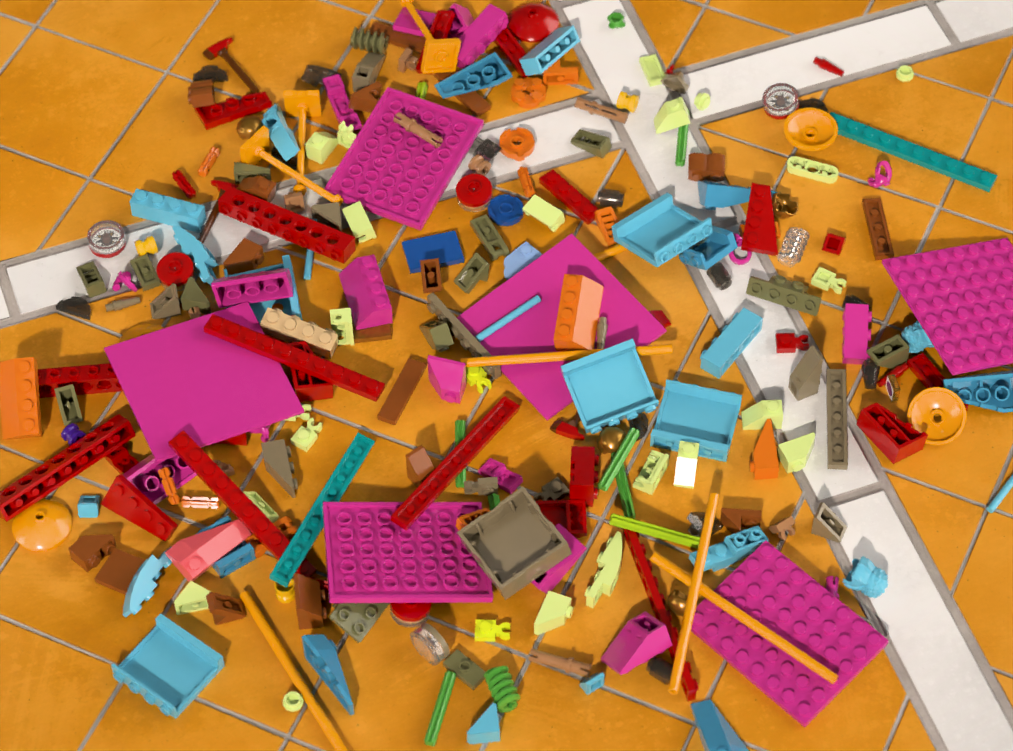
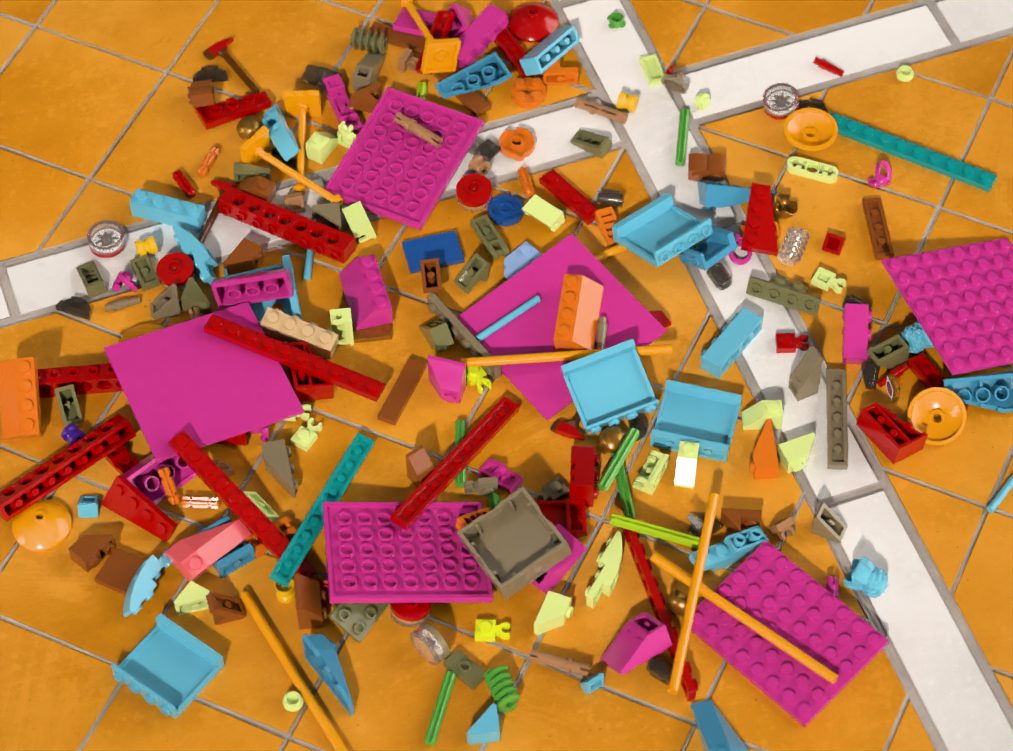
(671, 116): yellowish green slope -> none

